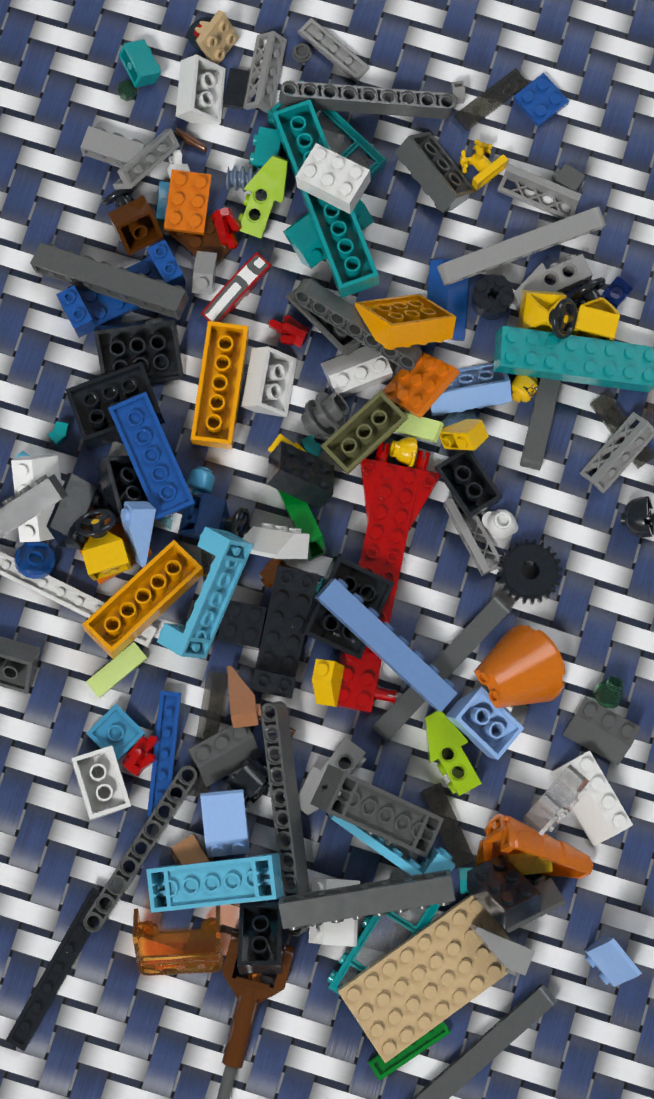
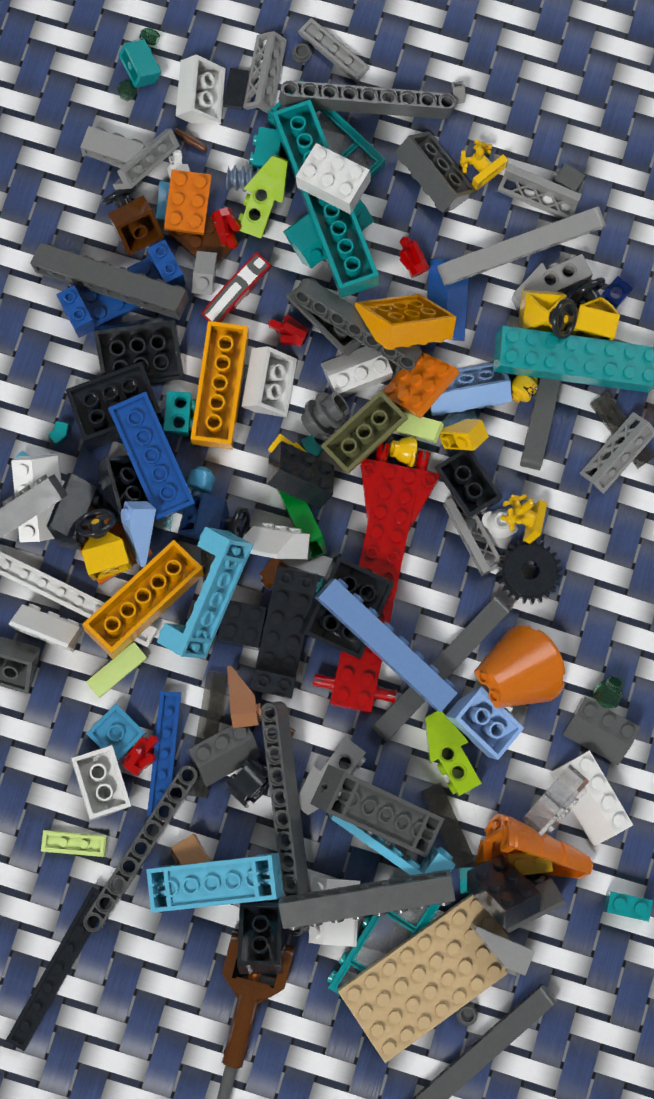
(35, 560): blue tile -> none
(46, 627): none -> white slope
(73, 843): none -> yellowish green tile
(150, 36): none -> clear green tile
(174, 413): none -> teal brick
(178, 950): clear orange windscreen -> none
(213, 36): tan plate -> none
(225, 823): light blue slope -> none
(327, 682): yellow slope -> none
(383, 1069): green tile -> none
(412, 257): none -> red rock
(467, 1015): none -> dark grey plate
(486, 306): black brick -> none
(491, 99): clear smoke tile -> none
(528, 514): none -> yellow piece
(541, 100): blue plate -> none
(611, 961): light blue slope -> none
(627, 906): none -> teal brick
(639, 517): black cylinder -> none

